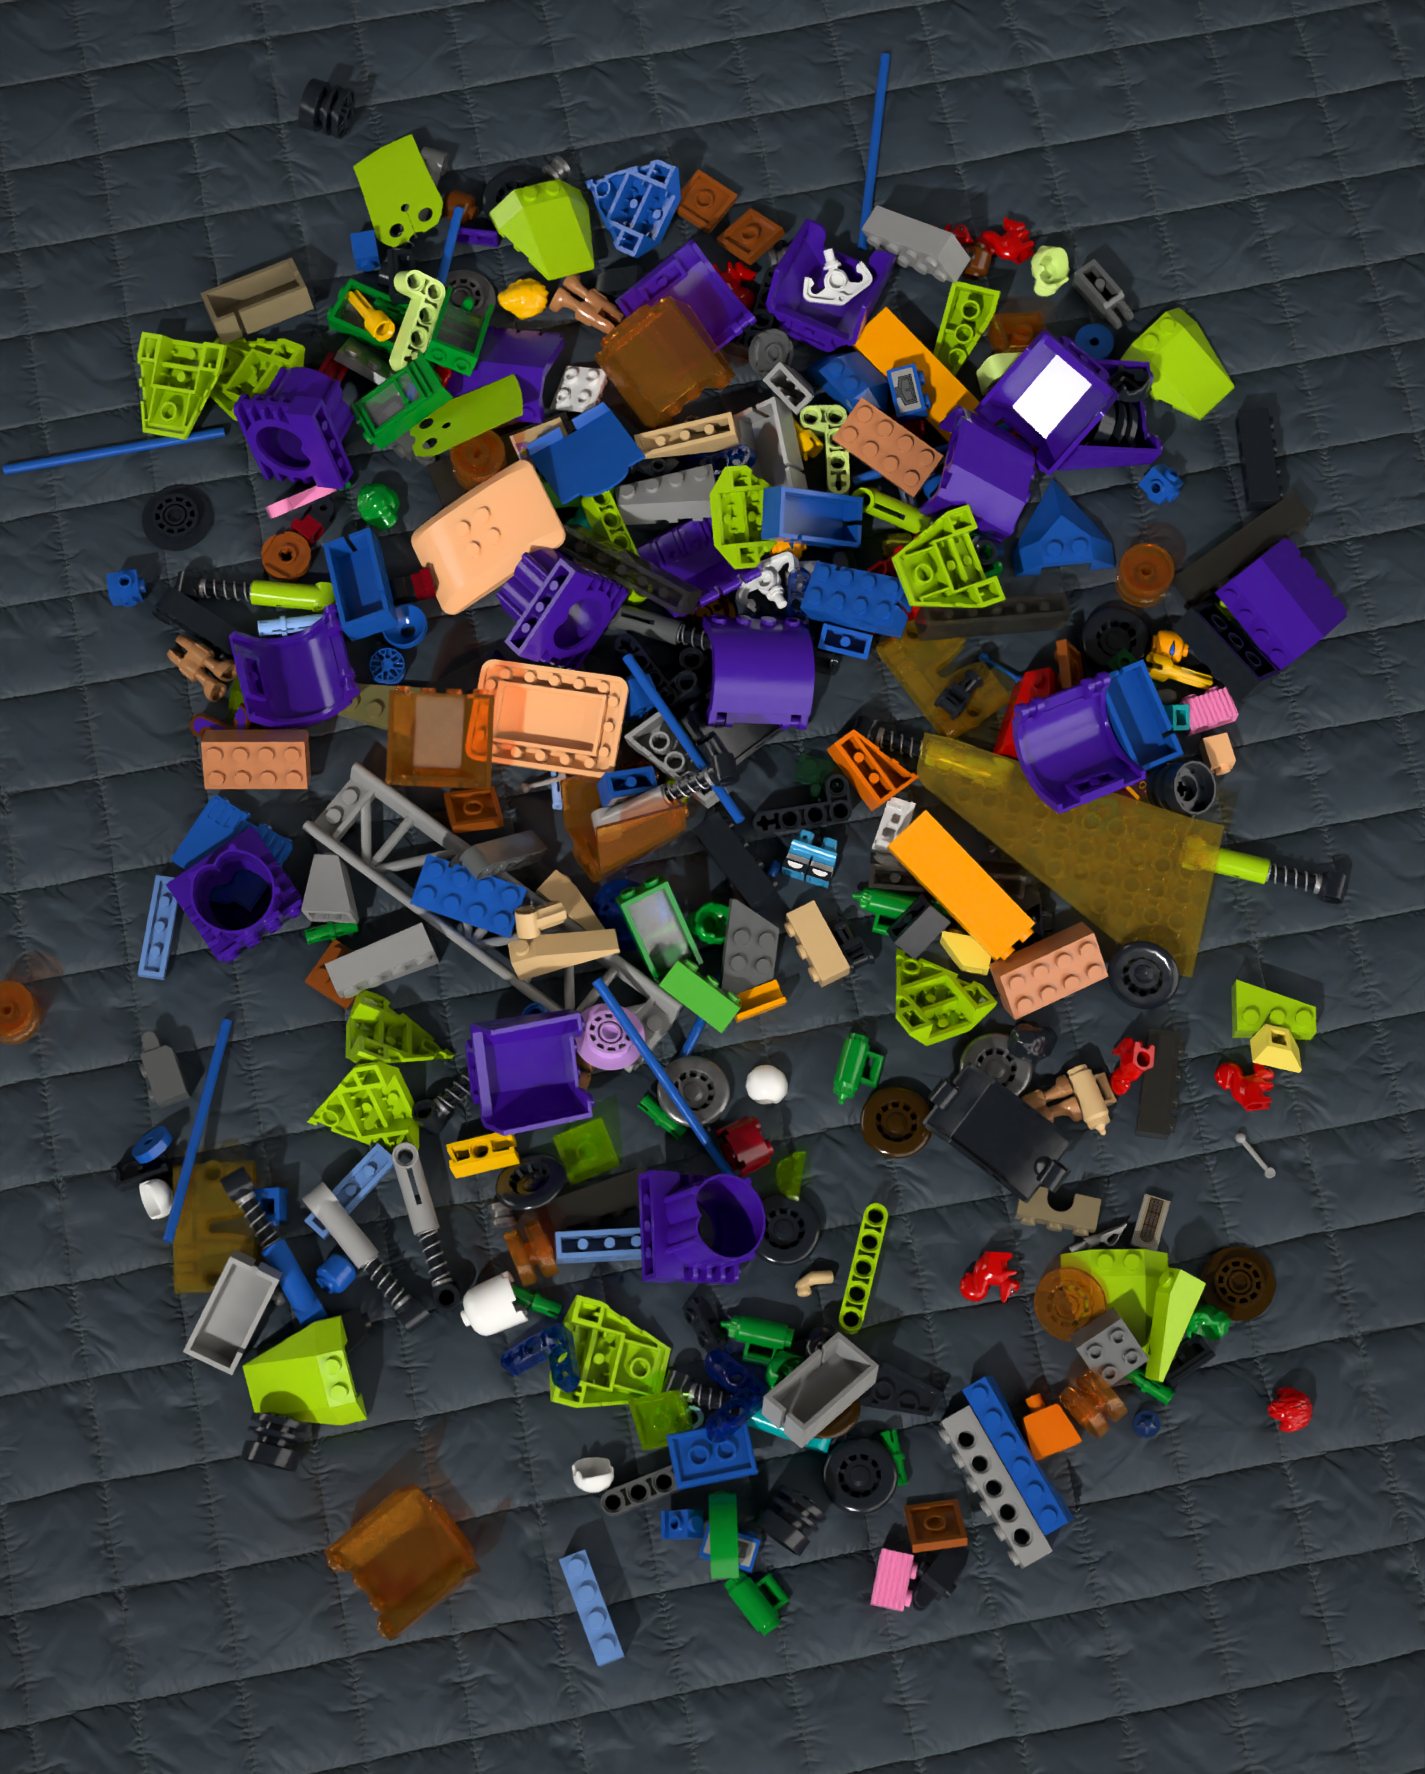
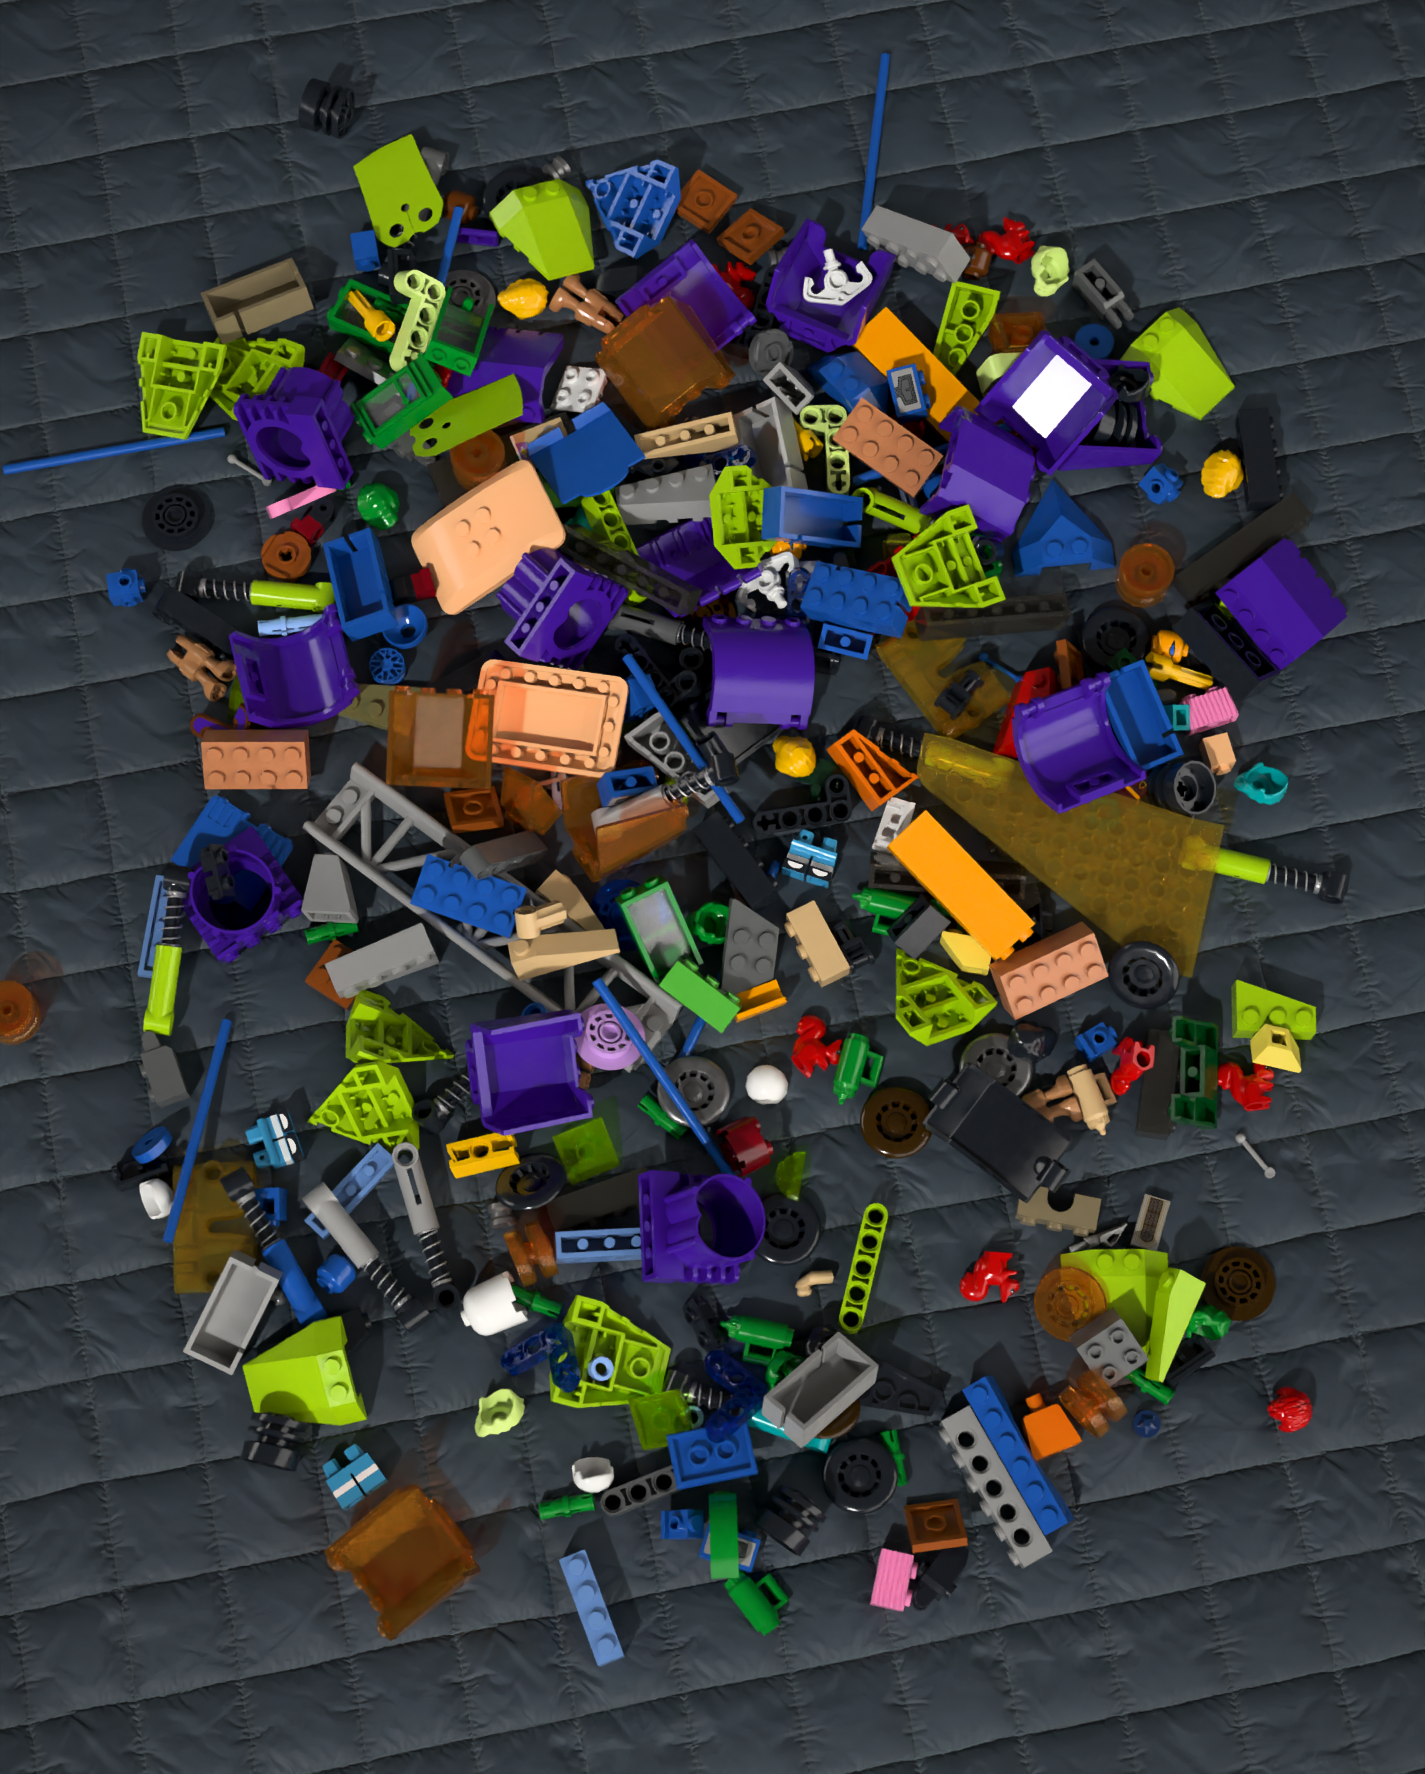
(167, 958): none -> piece
(216, 860): none -> black hinge
(232, 458): none -> light grey hinge
(279, 1139): none -> dark azure hips
(342, 1482): none -> dark azure hips
(498, 1412): none -> yellowish green hair
(527, 802): none -> clear orange slope
(566, 1506): none -> green pin
(592, 1368): none -> light blue axle
(794, 756): none -> yellow hair
(809, 1049): none -> red animal
(1090, 1048): none -> blue brick
(1198, 1073): none -> dark green bracket
(1221, 474): none -> yellow hair
(1262, 784): none -> teal hair

